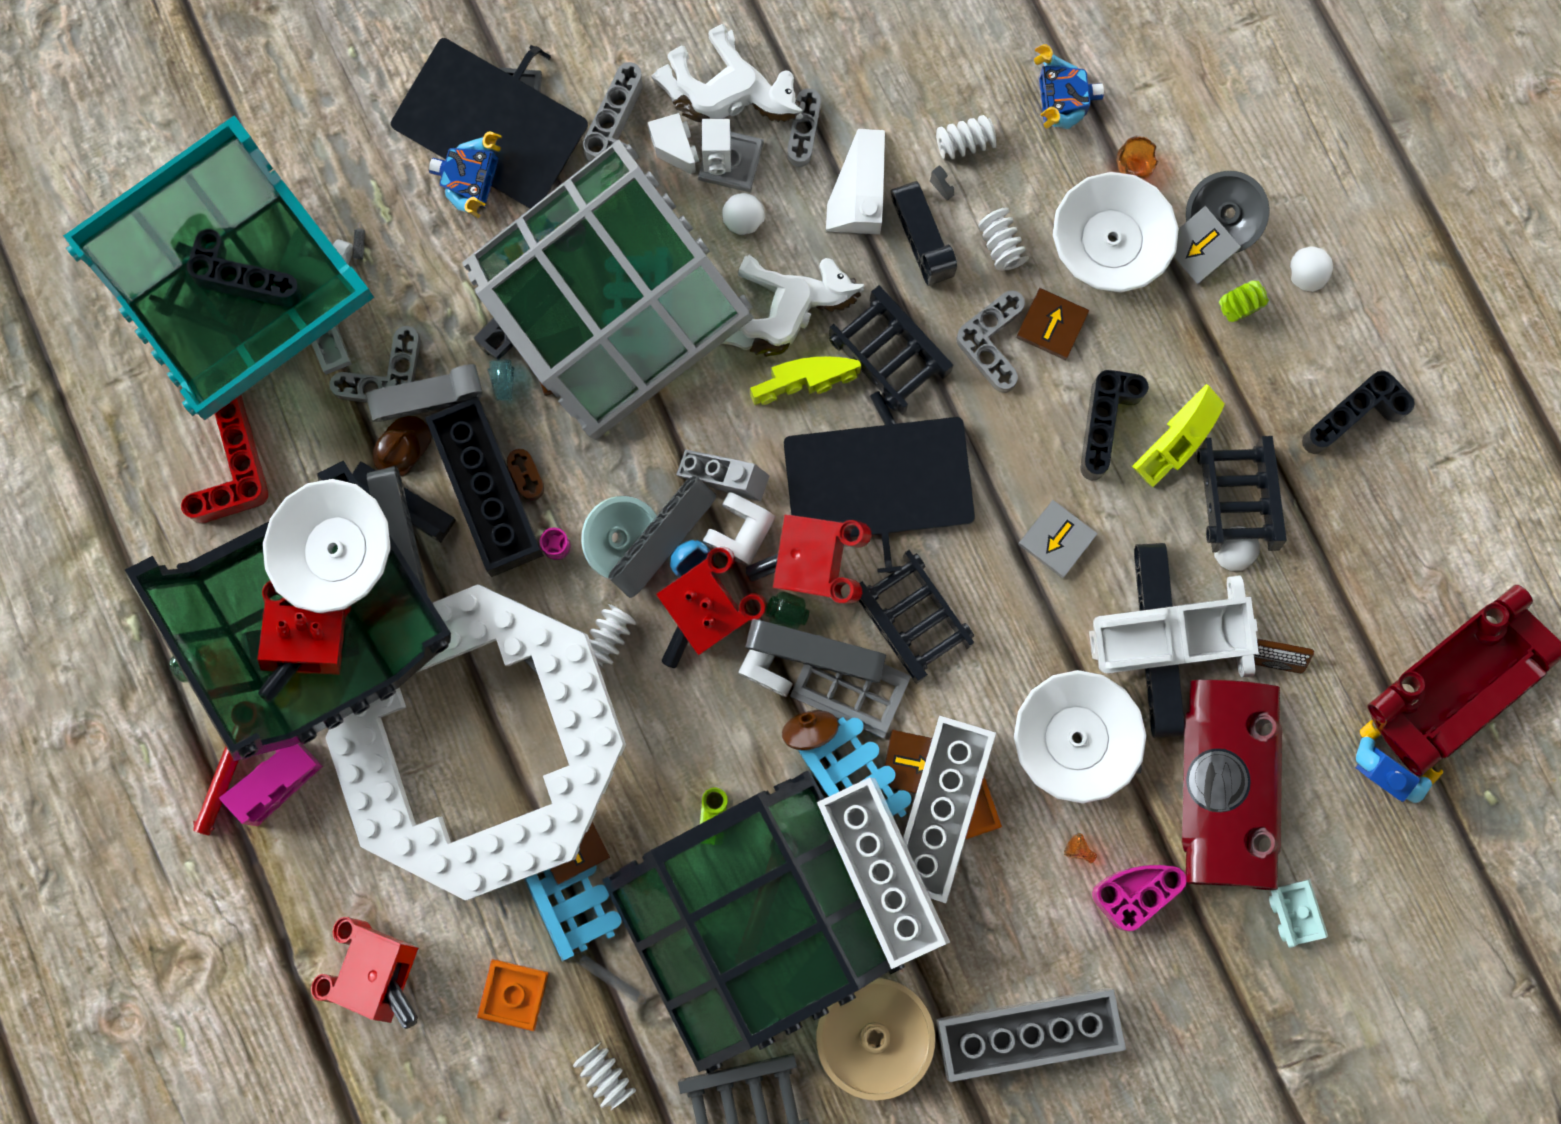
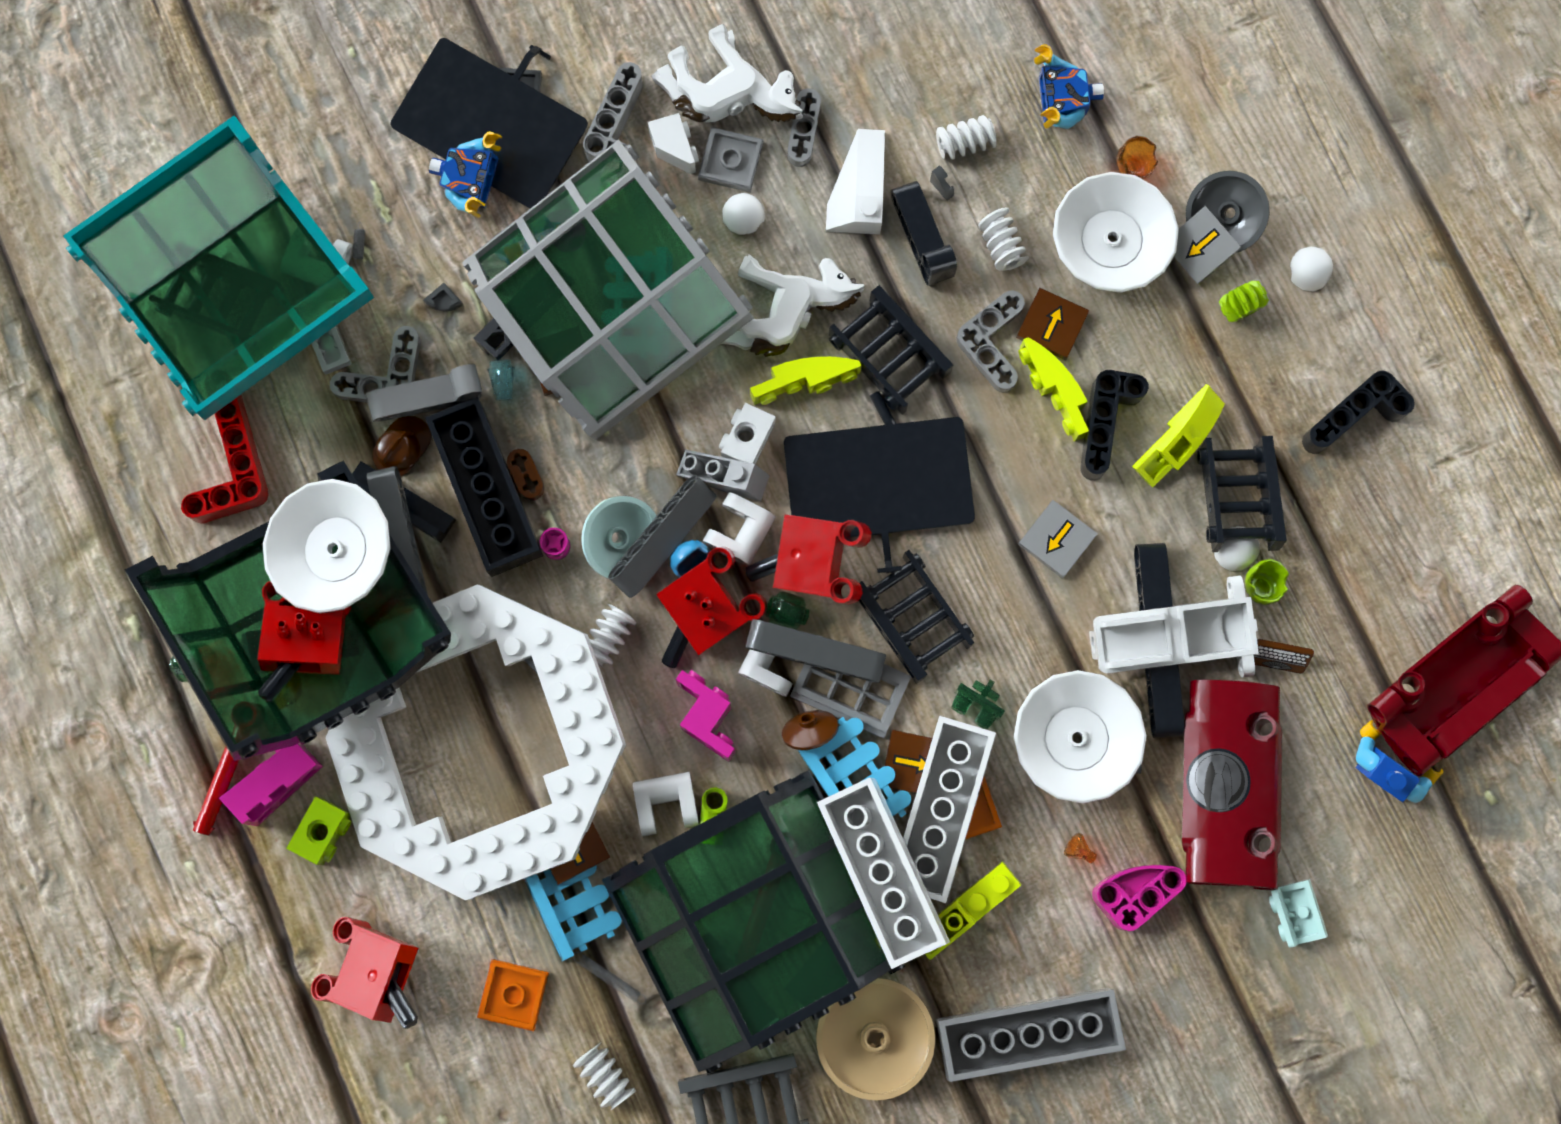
(246, 274): black beam -> none
(305, 840): none -> lime brick
(443, 299): none -> dark grey tile
(664, 790): none -> white connector
(706, 714): none -> dark pink bracket
(716, 146): white brick -> none
(752, 420): none -> white brick
(975, 903): none -> neon yellow slope
(988, 710): none -> clear green hips
(1052, 376): none -> neon yellow slope
(1266, 582): none -> lime hair

